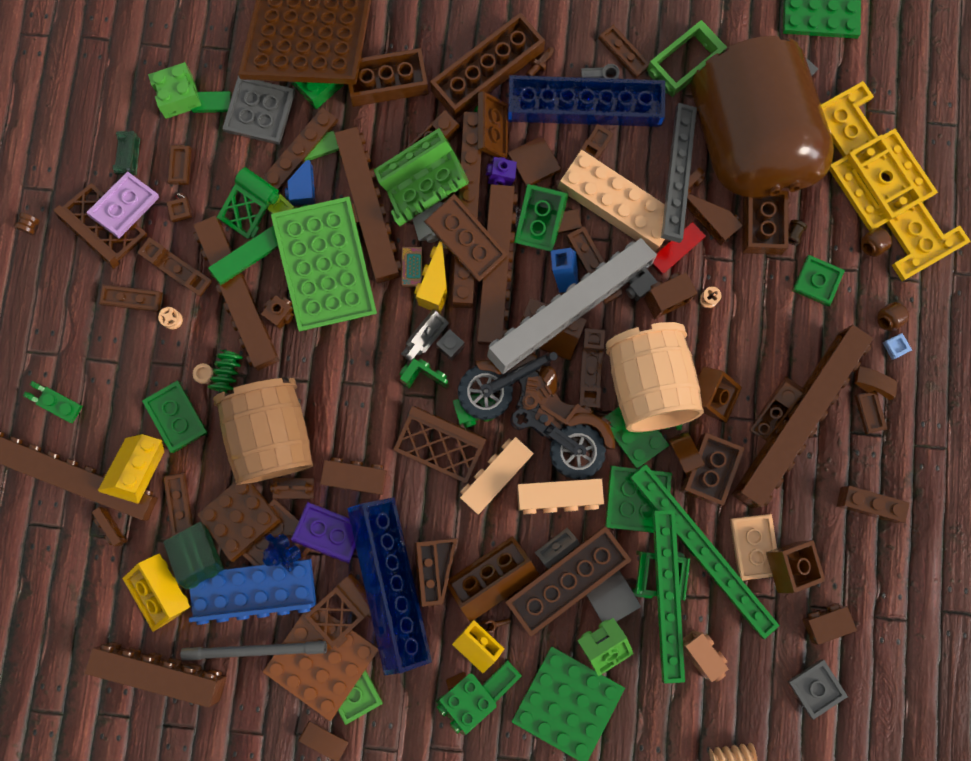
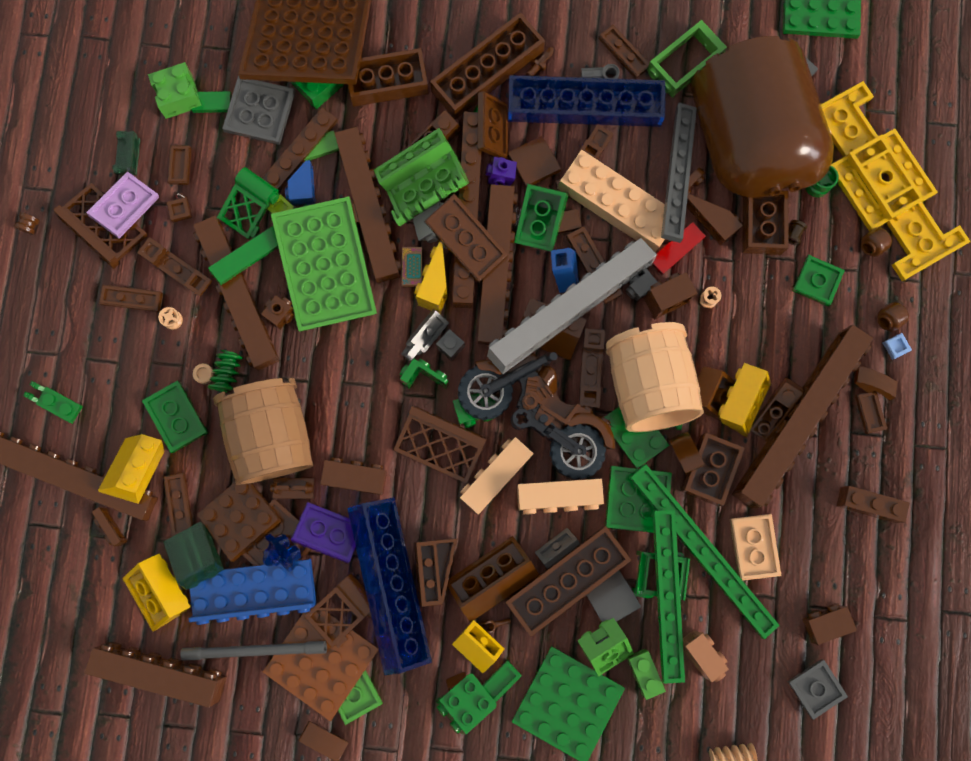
(645, 674): none -> bright green brick
(745, 398): none -> yellow slope
(795, 566): reddish brown brick -> none
(824, 185): none -> green wheel

